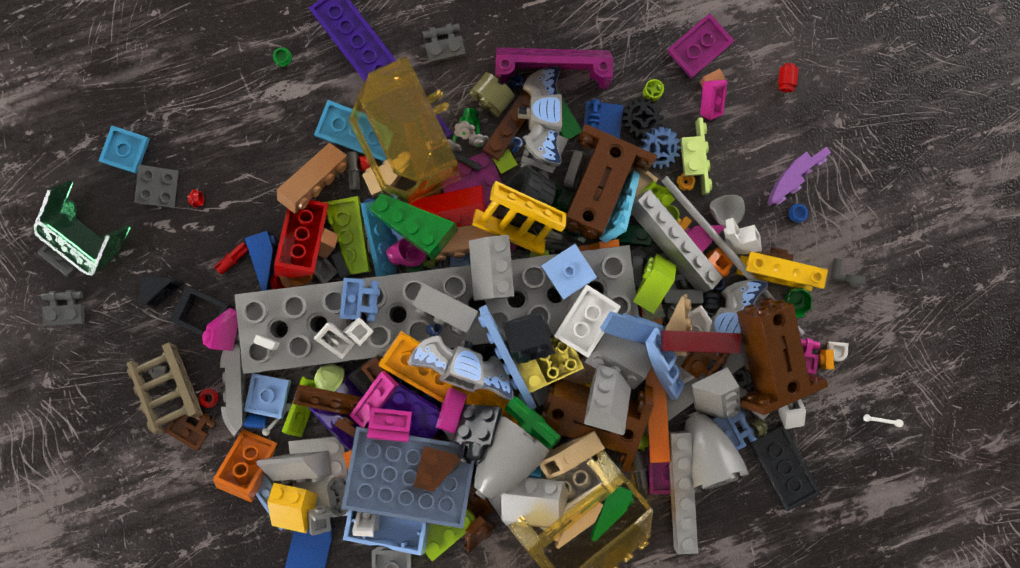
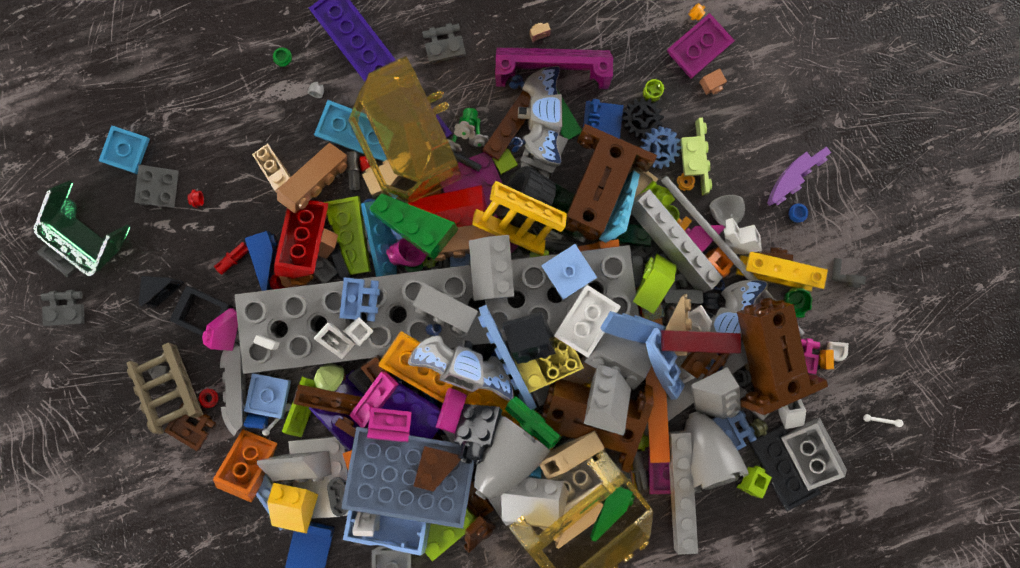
(271, 166): none -> tan slope
(316, 90): none -> light grey hinge
(319, 520): light grey bracket -> none
(491, 94): olive brick -> none
(539, 31): none -> tan plate
(574, 170): light grey piece -> none
(697, 12): none -> light orange plate
(713, 99): dark pink slope -> none
(756, 482): none -> lime brick
(788, 77): red brick -> none
(814, 454): none -> light grey slope

